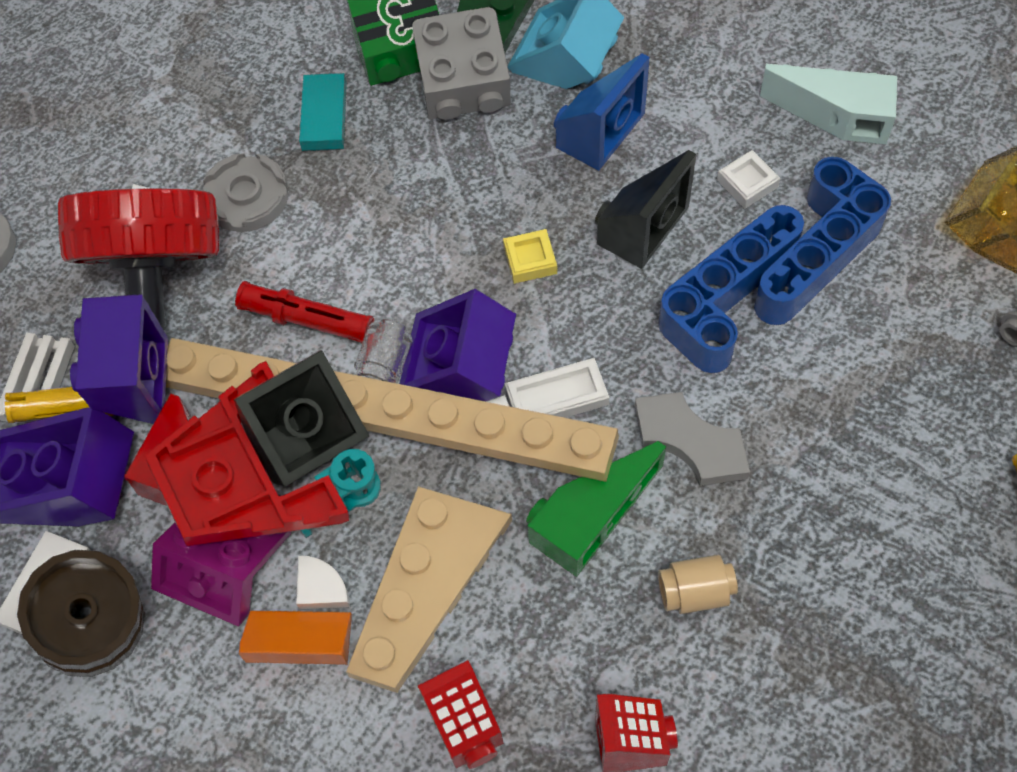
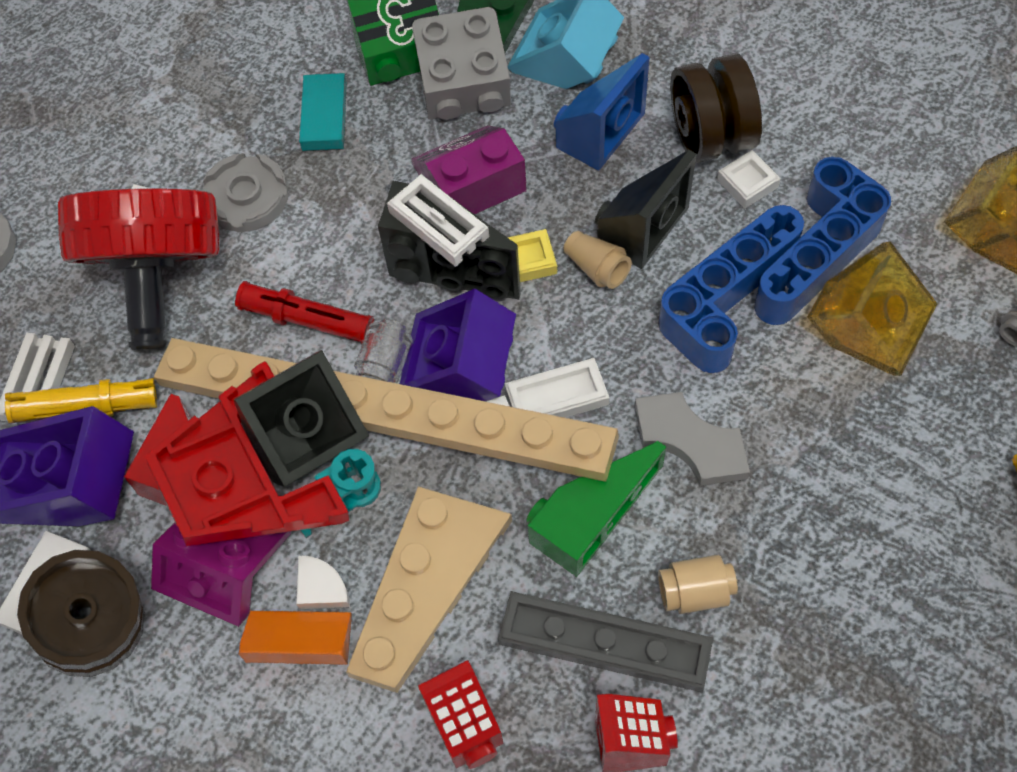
(120, 357): dark purple slope -> none
(427, 233): none -> white tile
(476, 168): none -> magenta slope
(489, 268): none -> pearl dark grey slope
(600, 260): none -> tan cone
(606, 641): none -> dark grey tile
(716, 107): none -> dark brown wheel
(838, 101): light aqua slope -> none
(875, 310): none -> clear yellow slope

